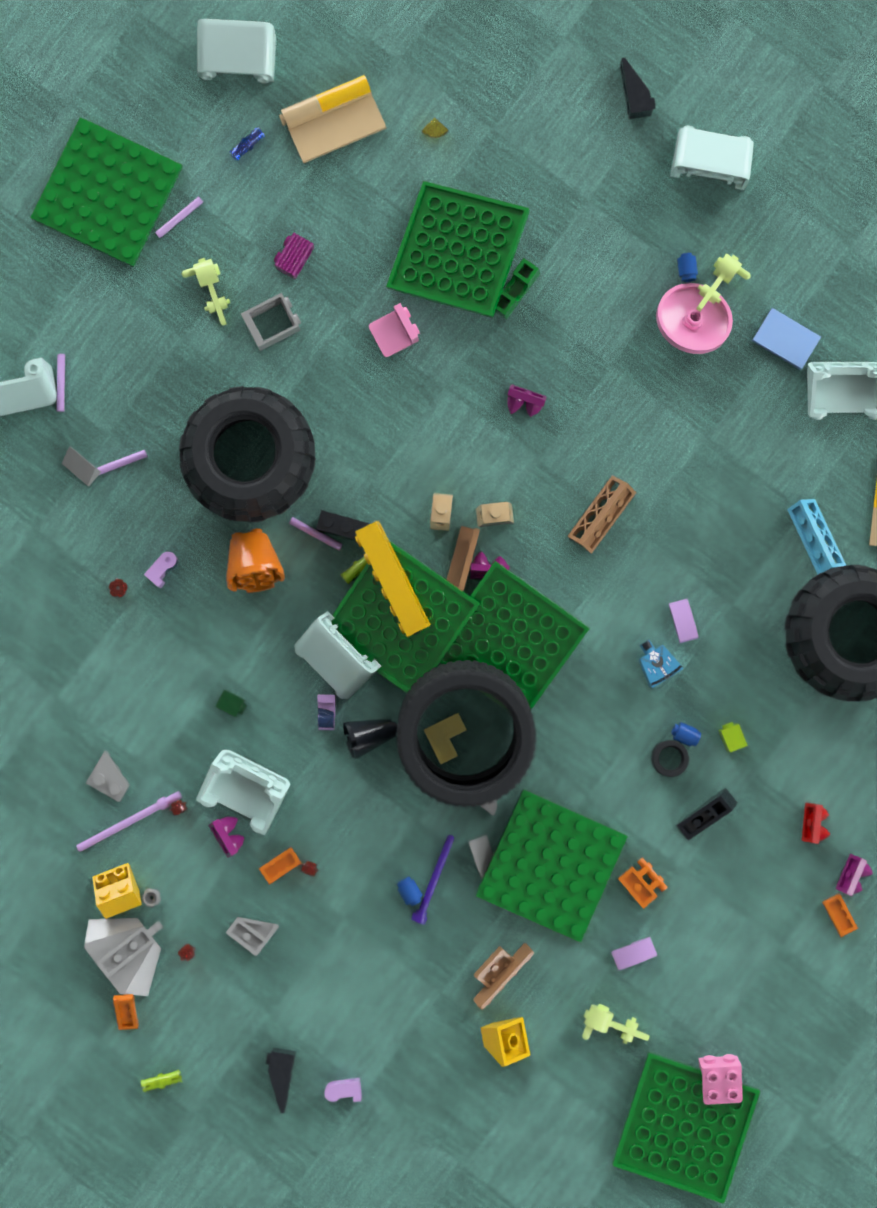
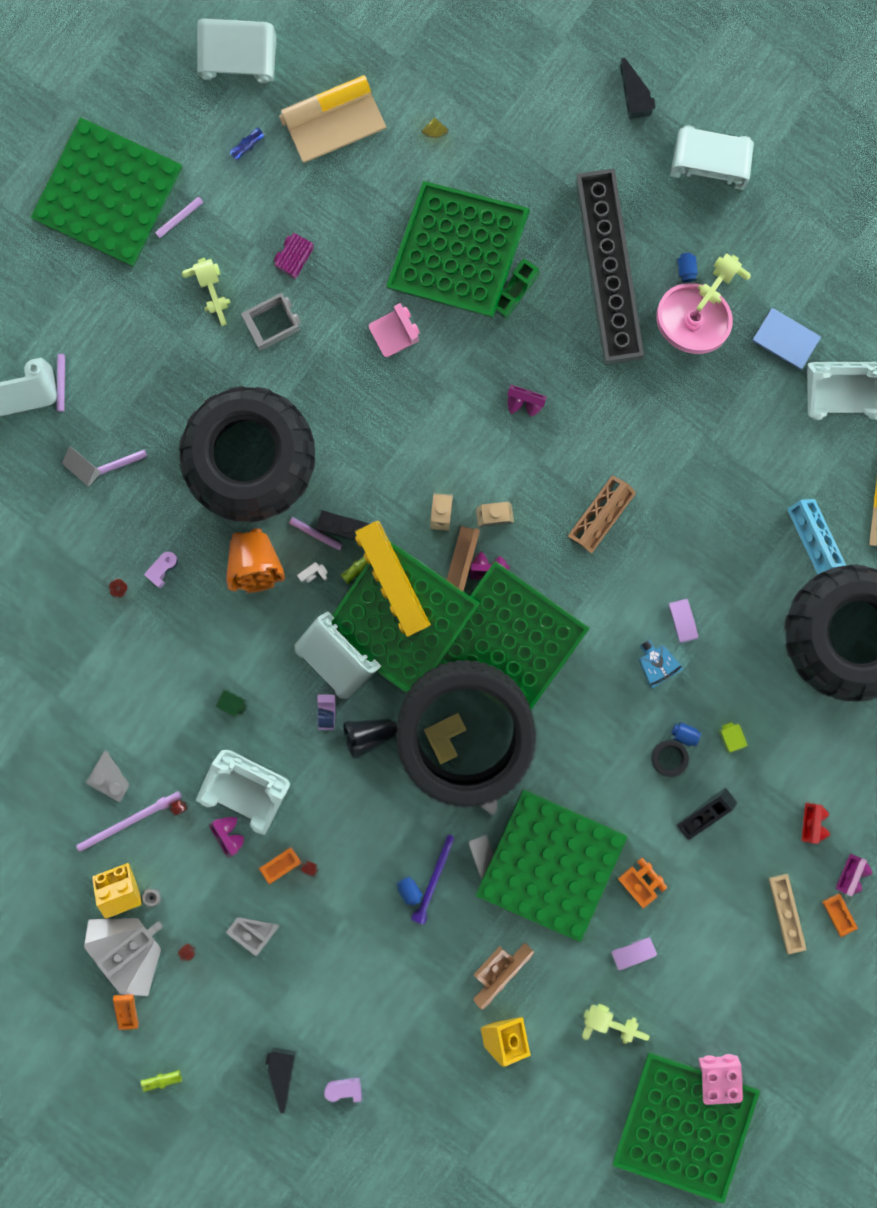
(310, 573): none -> white bracket
(609, 267): none -> dark grey brick
(787, 914): none -> tan tile

